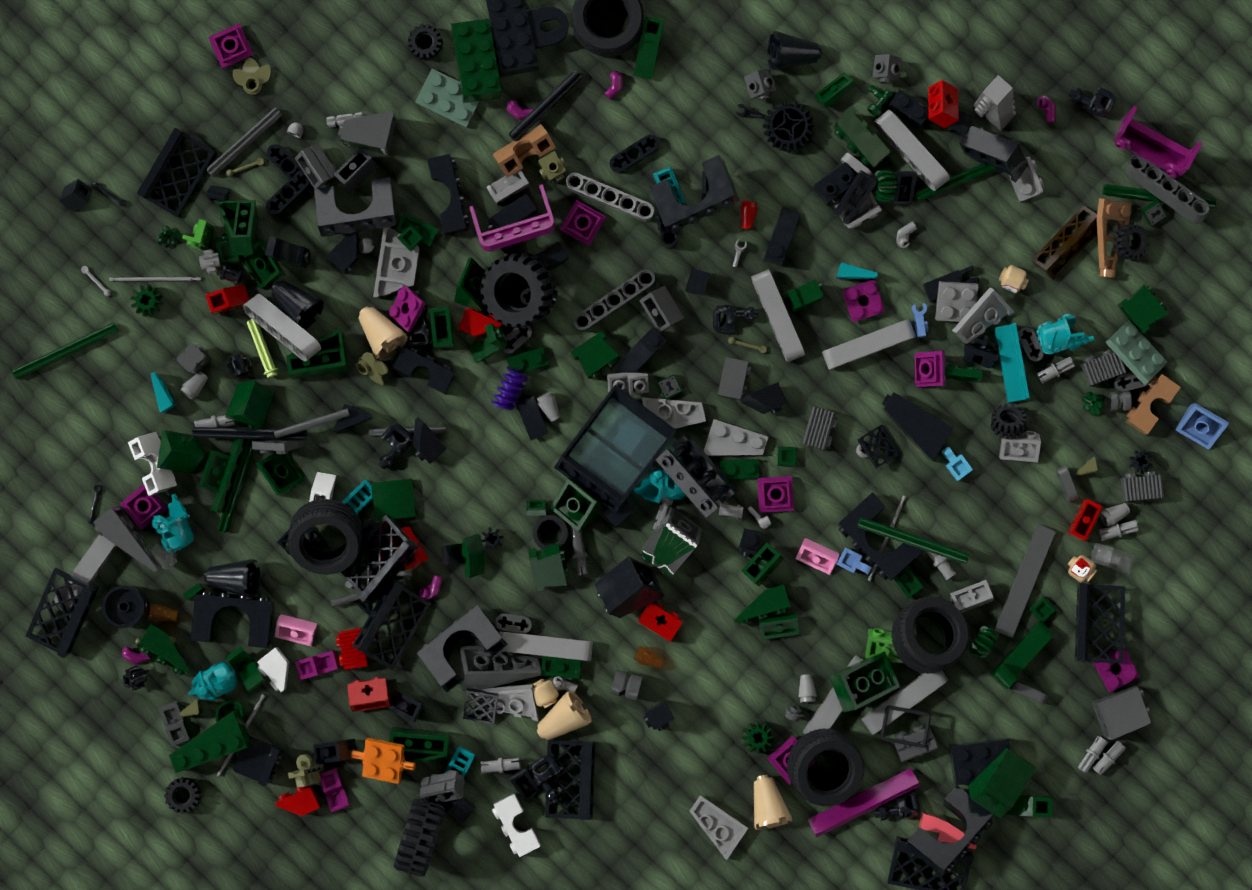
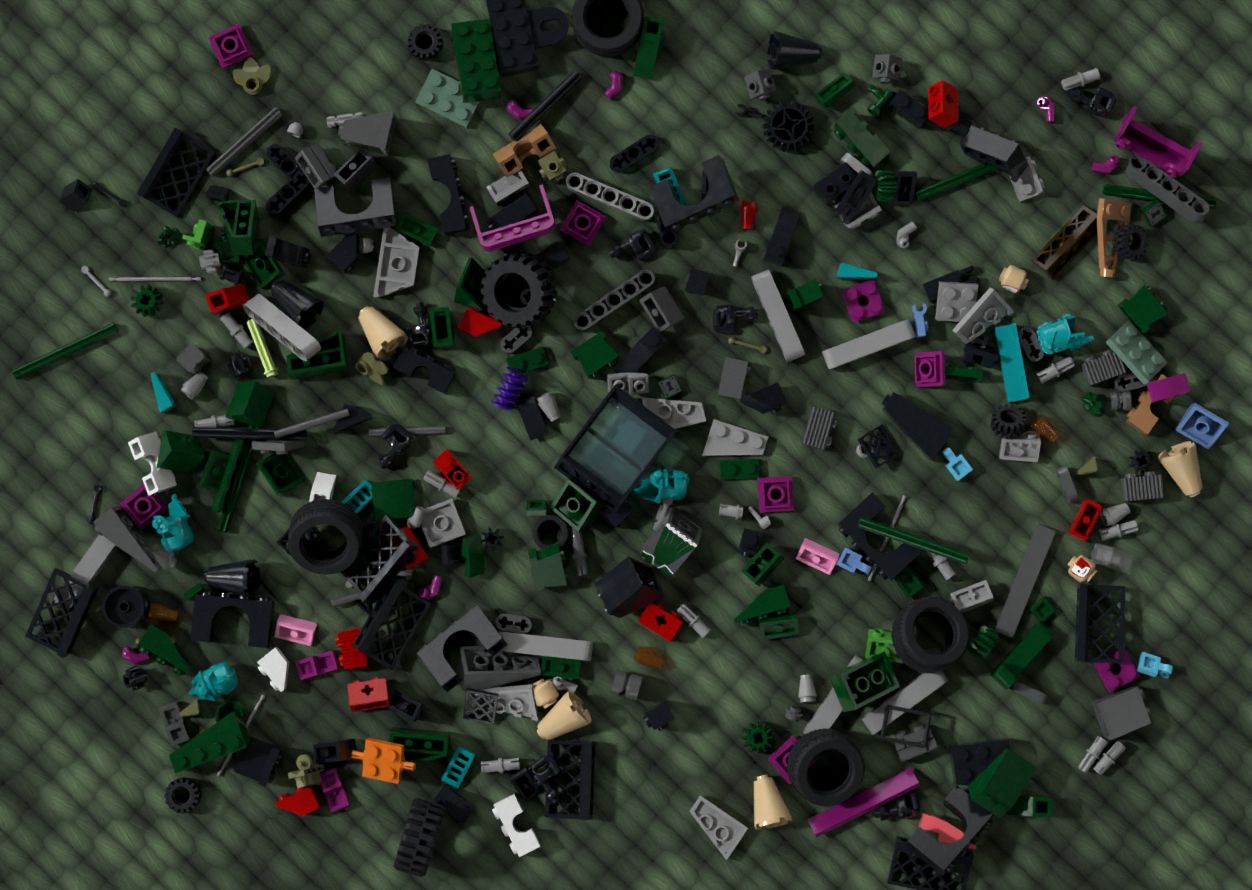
(236, 330): none -> light grey pin
(246, 668): dark green bracket -> none
(399, 311): magenta piece -> none
(410, 238): dark green tile -> none
(415, 521): none -> light grey arm
(426, 442): black slope -> none
(441, 483): none -> light grey axle
(442, 523): none -> light grey plate
(442, 787): dark grey brick -> none
(452, 469): none -> red slope
(489, 345): dark green bracket -> none
(633, 242): none -> black piece
(693, 620): none -> light grey axle
(703, 467): black fence -> none
(787, 456): dark green tile -> none
(911, 150): light grey beam -> none
(996, 103): light grey wedge -> none
(1044, 428): none -> clear orange cone
(1080, 79): none -> light grey axle
(1106, 167): none -> magenta arm
(1151, 666): none -> medium azure plate
(1168, 387): none -> magenta slope
(1183, 467): none -> tan cone

